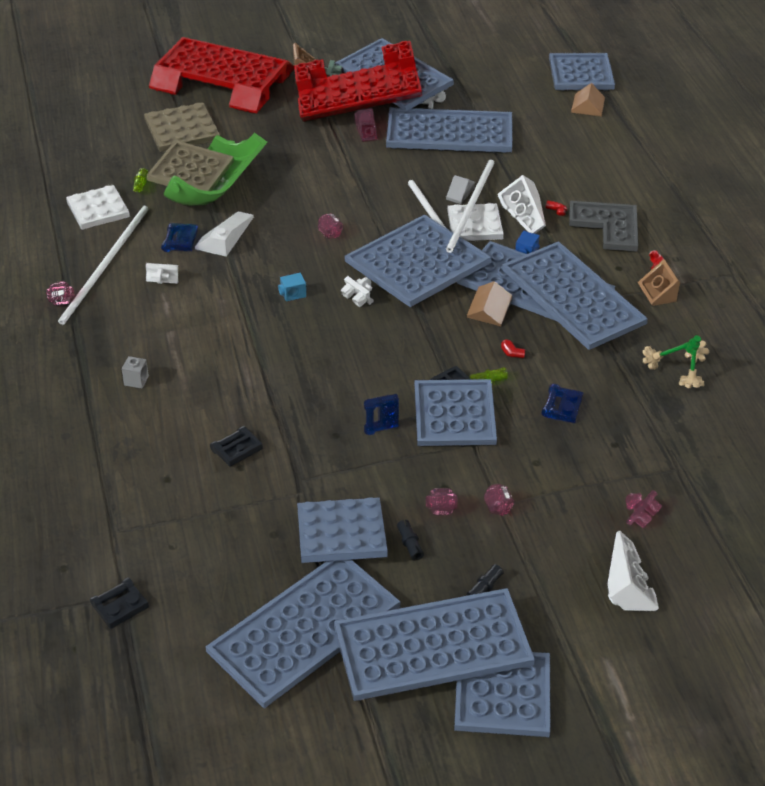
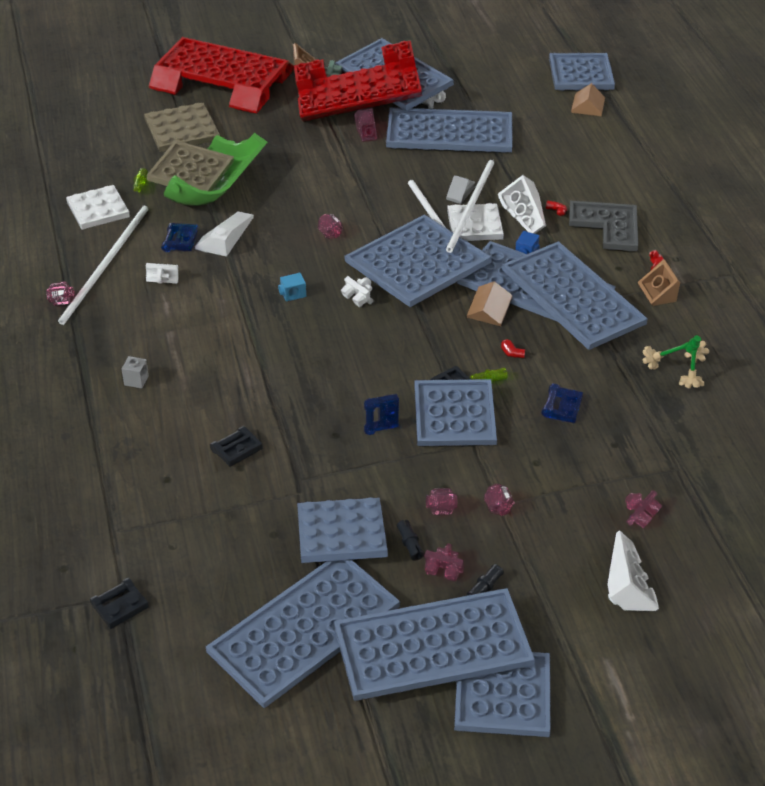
(446, 559): none -> clear pink hips

